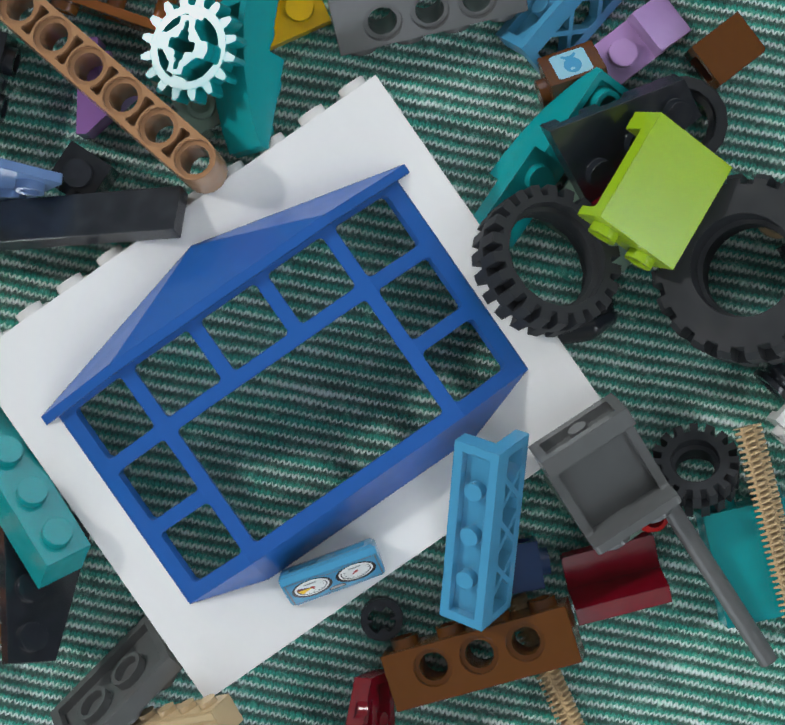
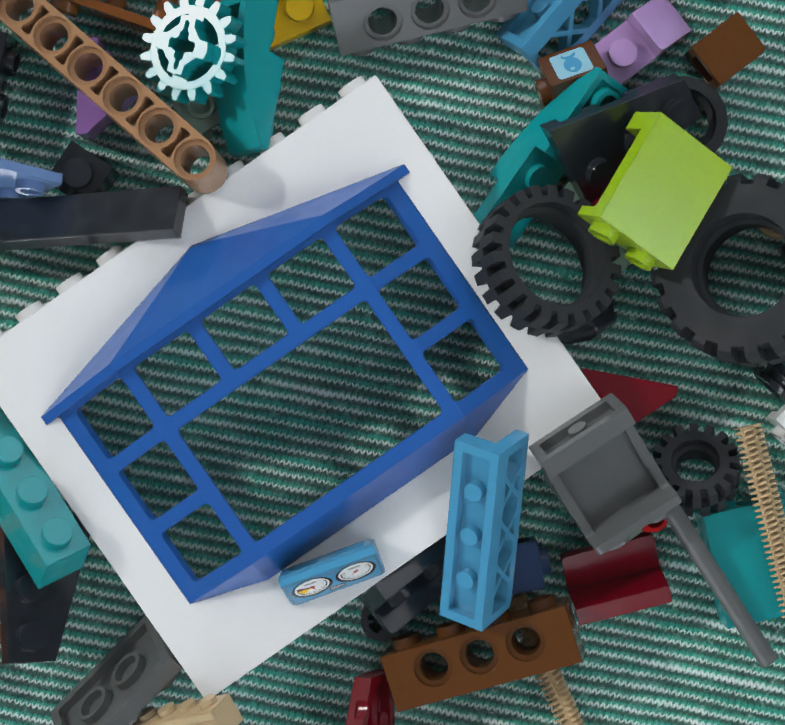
(407, 589): none -> black bracket
(636, 394): none -> dark red slope

